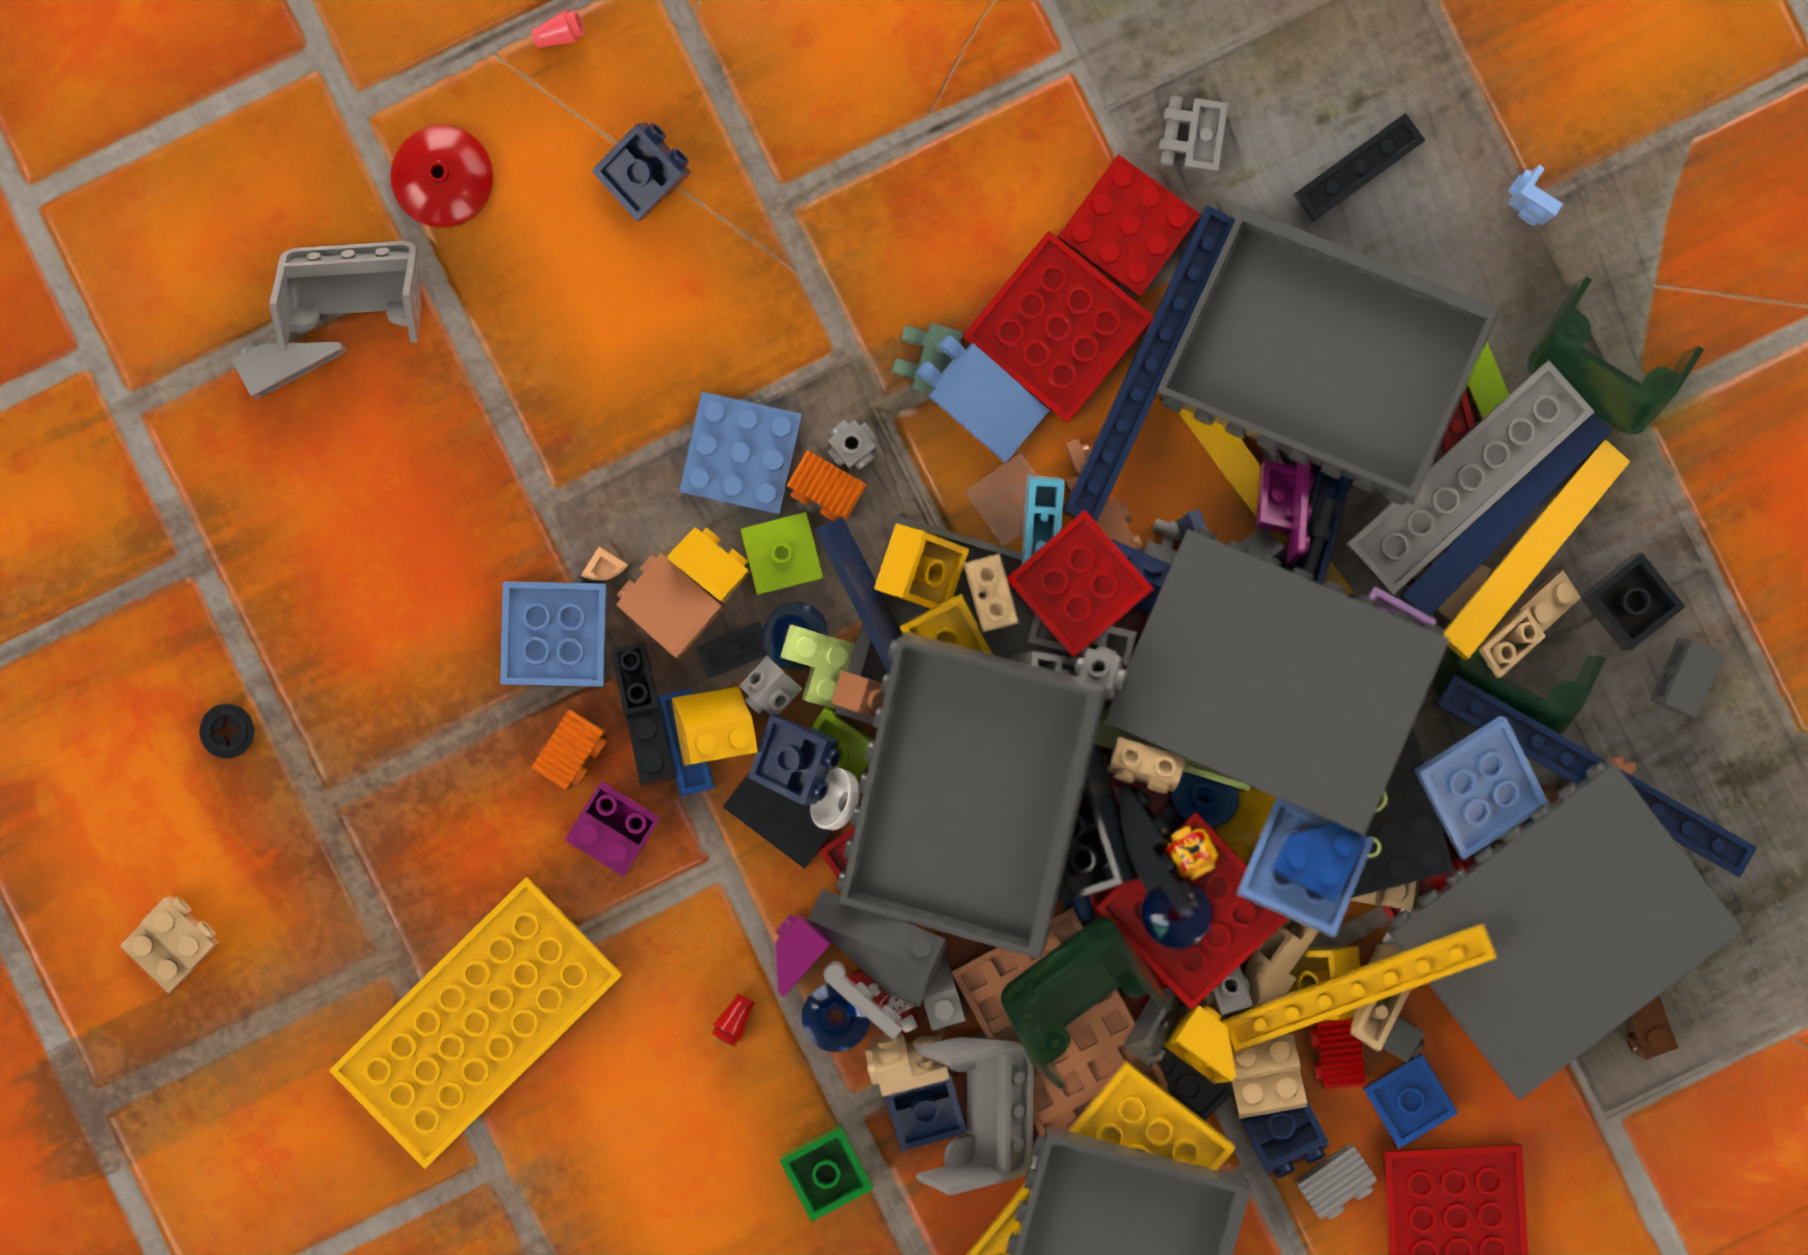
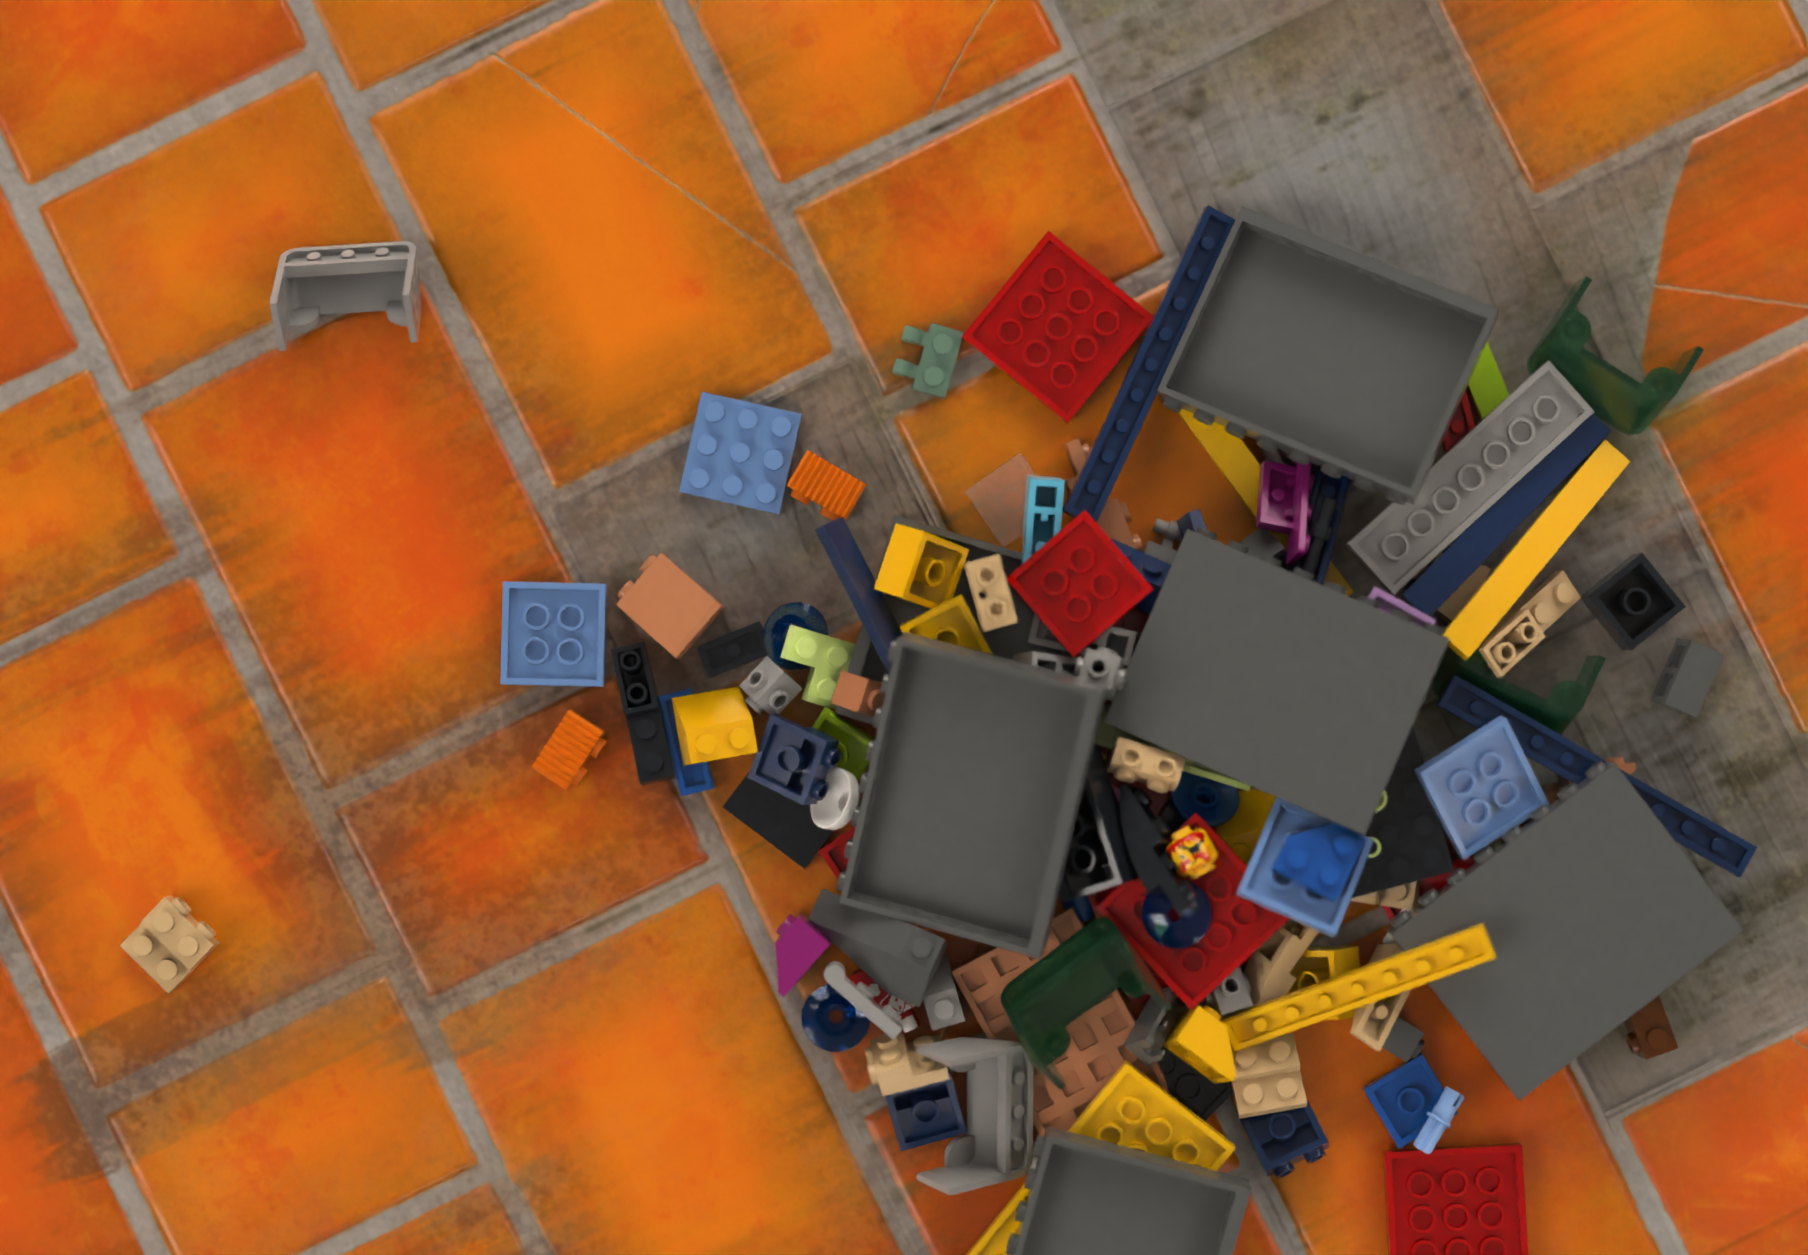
(215, 720): black gear -> none
(268, 369): light grey slope -> none
(454, 196): red dish -> none
(475, 1022): yellow plate -> none
(559, 30): coral cone -> none
(603, 566): light nougat tile -> none
(613, 829): magenta slope -> none
(642, 169): dark blue plate -> none
(709, 564): yellow slope -> none
(733, 1021): red cone -> none
(781, 553): lime plate -> none
(826, 1172): green brick -> none
(858, 457): light grey brick -> none
(983, 398): medium blue tile -> none
(1128, 226): red plate -> none
(1204, 136): light grey plate -> none
(1336, 1182): light grey brick -> none
(1339, 1055): red brick -> none
(1359, 167): black plate -> none
(1438, 1120): none -> light blue axle
(1531, 202): light blue bracket -> none

